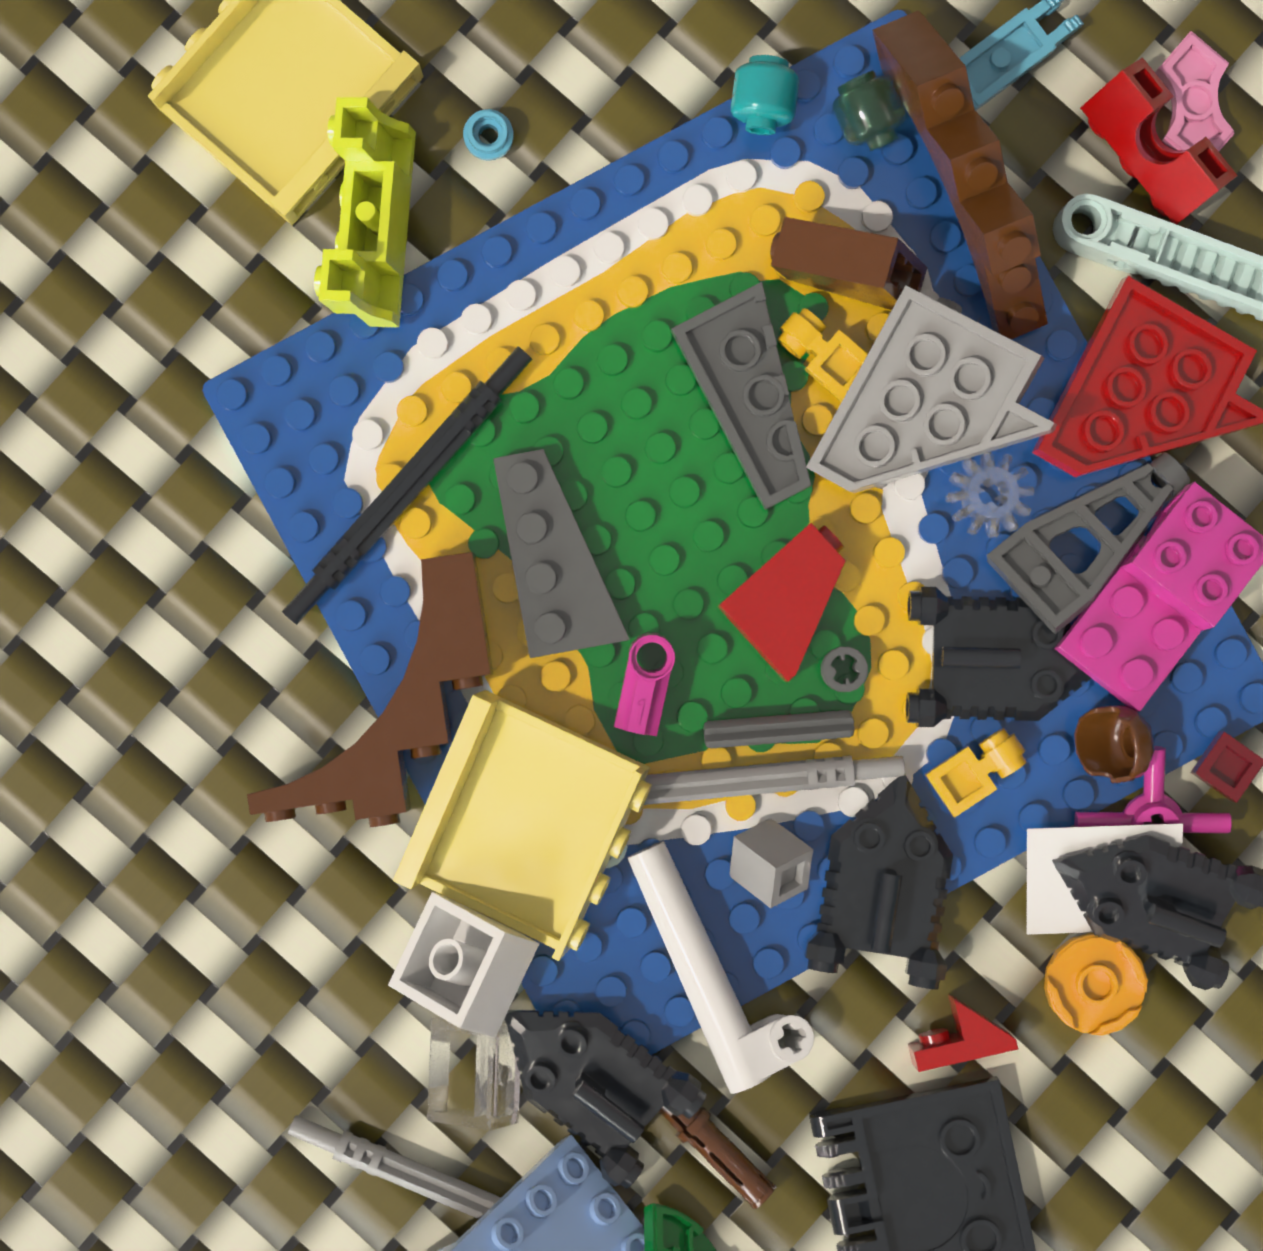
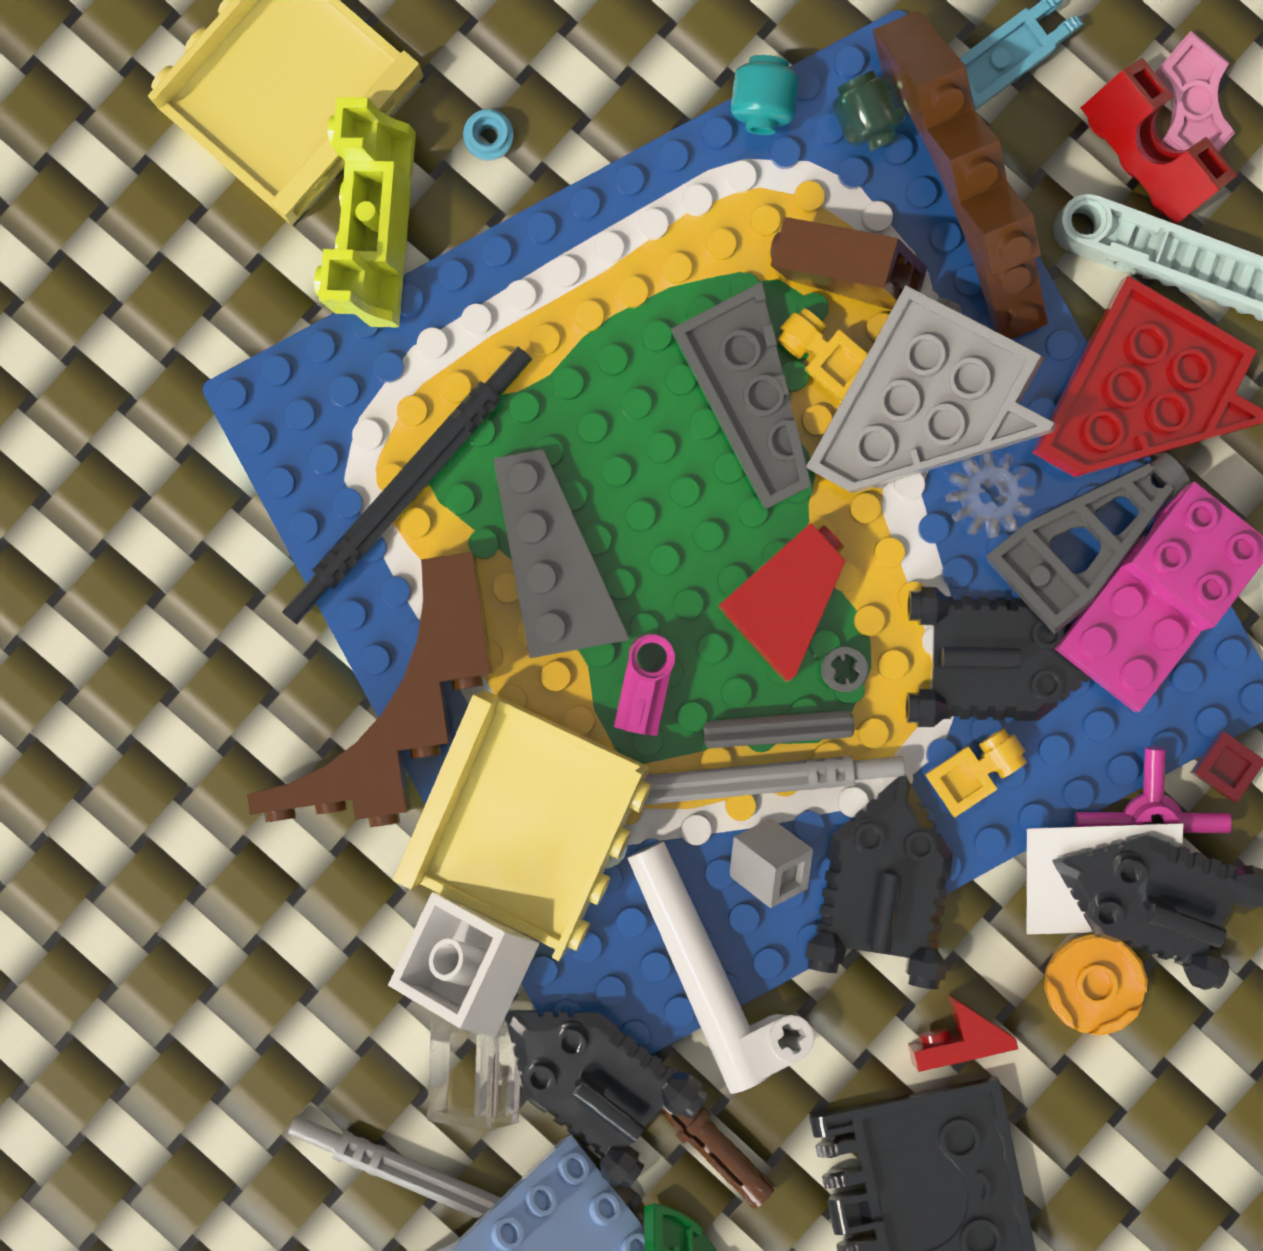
(1114, 743): reddish brown hair -> none

